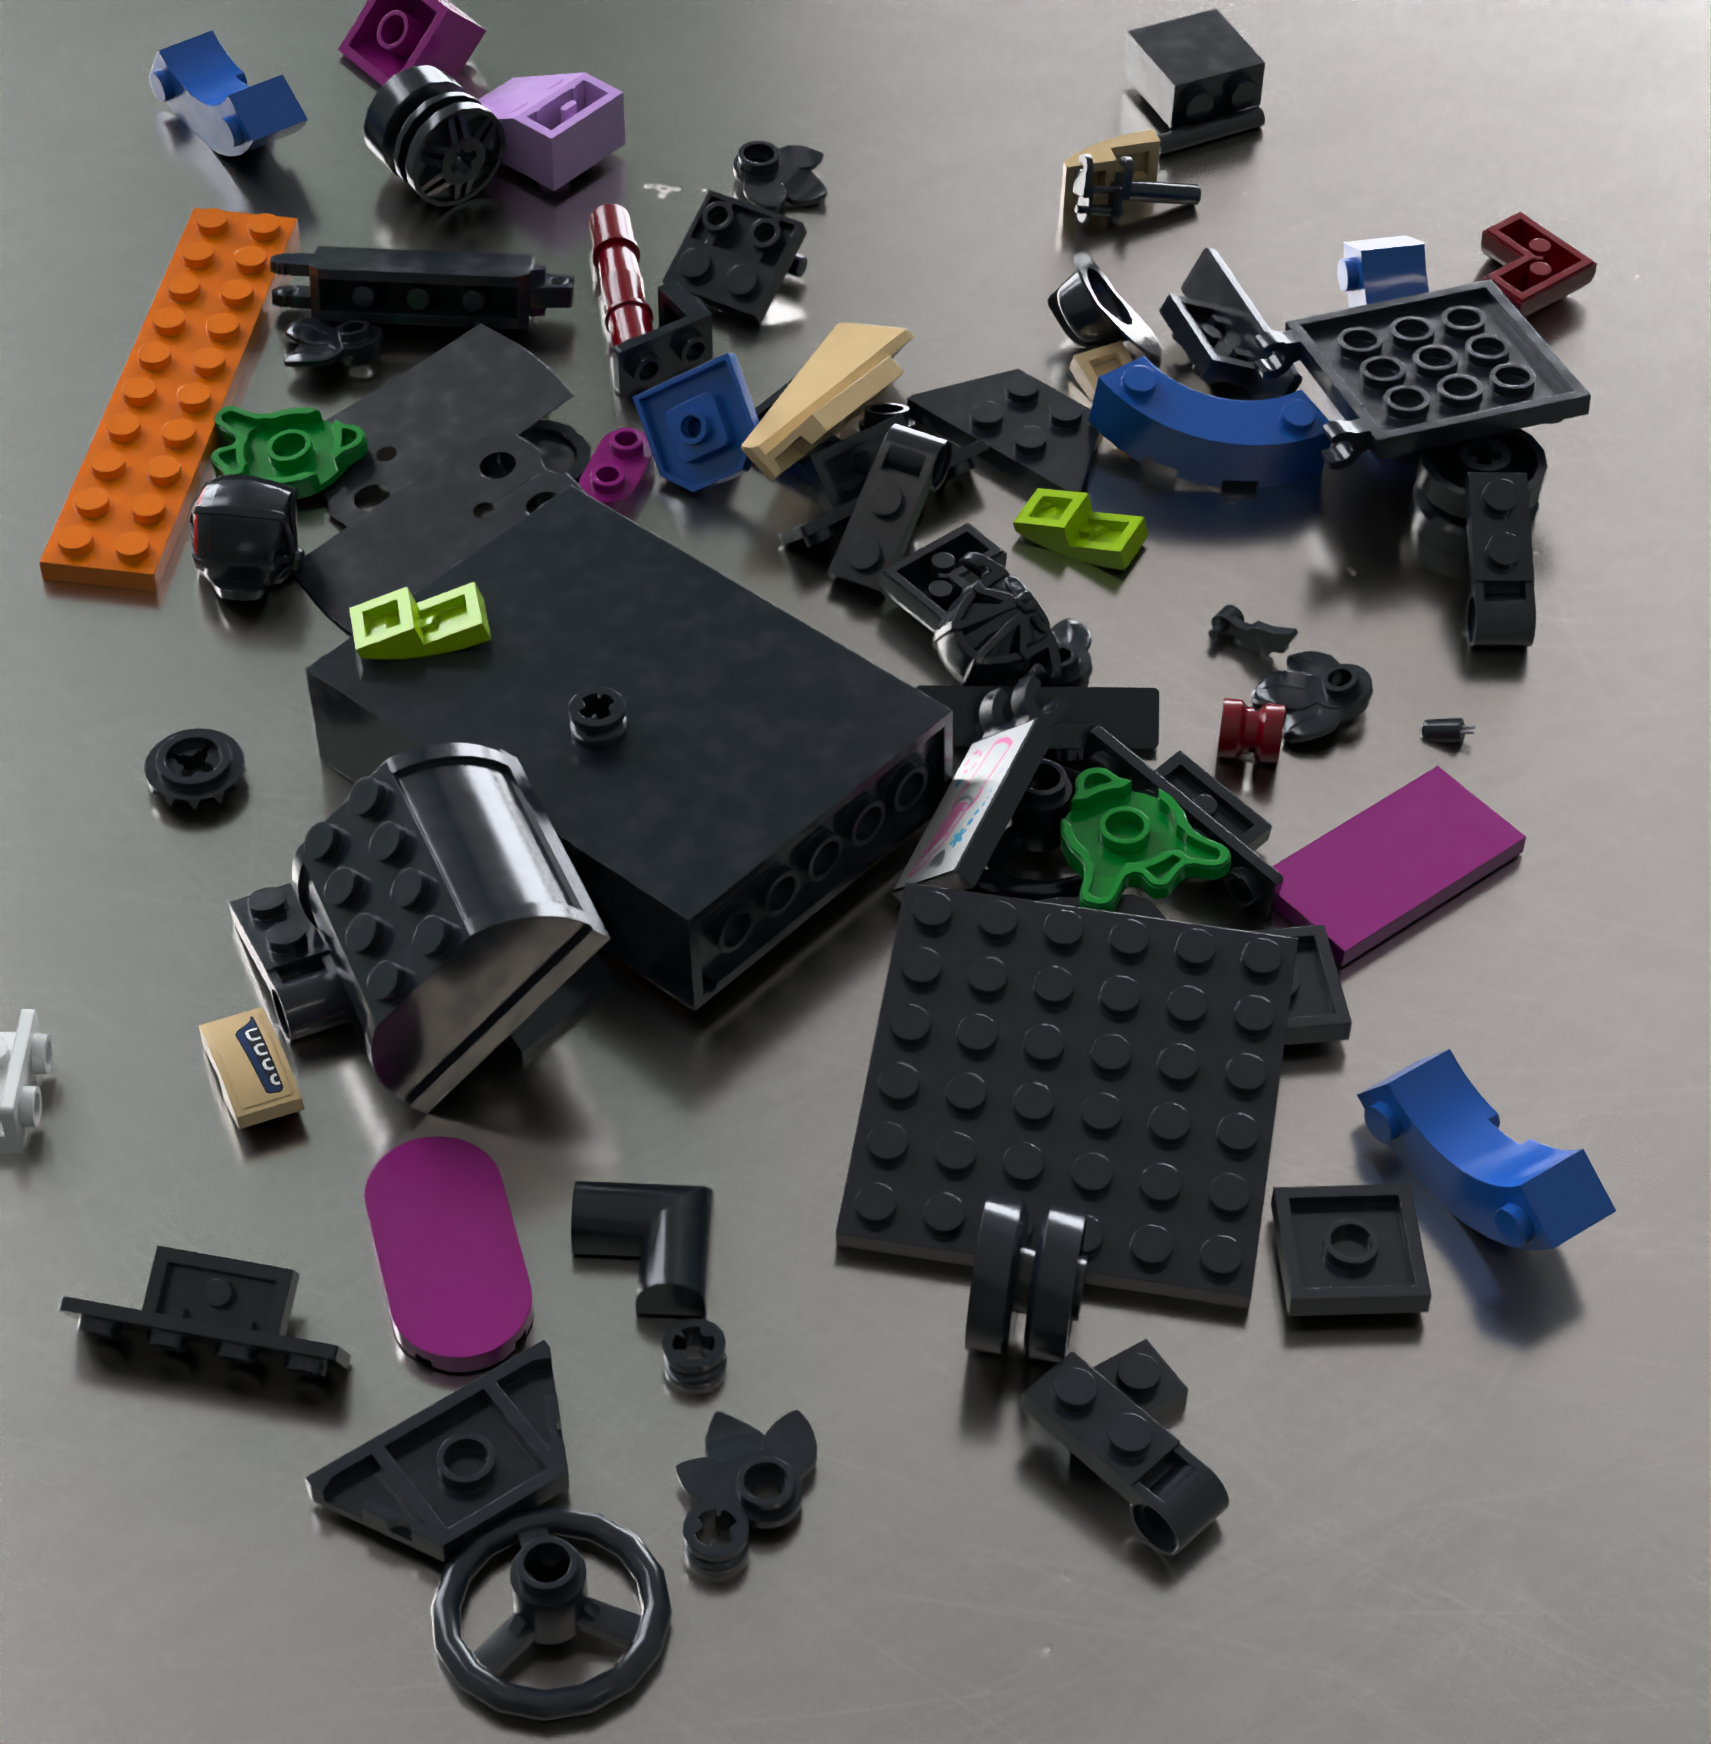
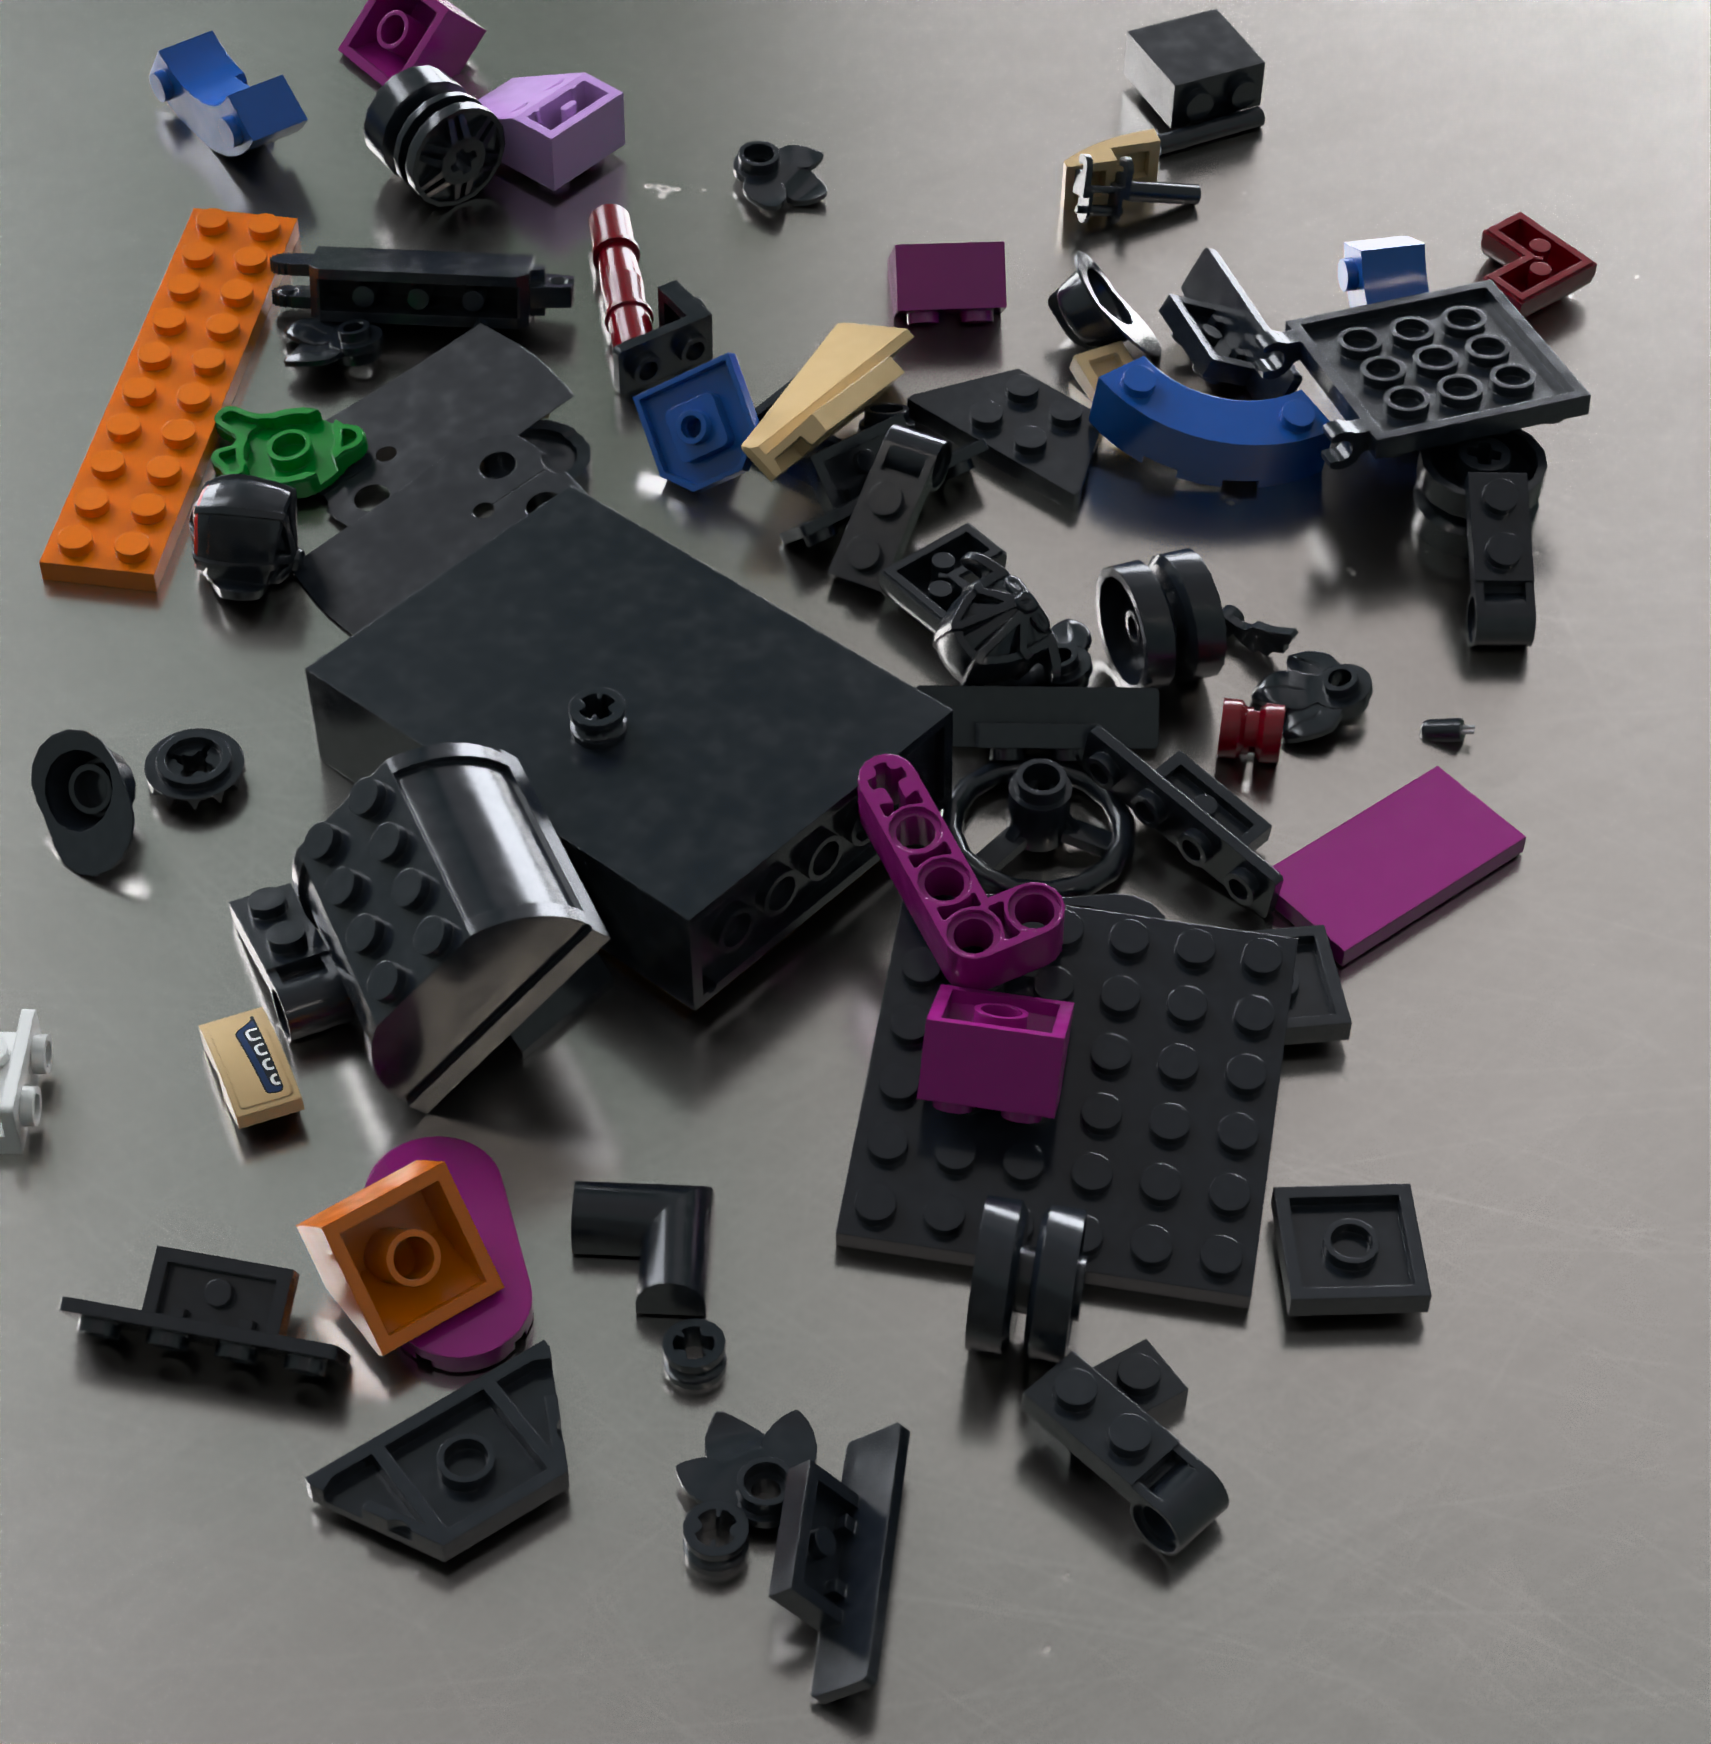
(85, 800): none -> black piece
(401, 1254): none -> orange slope
(403, 629): lime slope -> none
(551, 1608): black piece -> none
(619, 469): magenta plate -> none
(737, 256): black plate -> none
(839, 1557): none -> black bracket
(943, 870): none -> magenta beam
(947, 281): none -> magenta slope
(984, 790): tile -> none
(995, 1053): none -> magenta slope
(1070, 527): lime slope -> none
(1132, 841): green tile -> none
(1161, 620): none -> black wheel
(1454, 1147): blue brick -> none

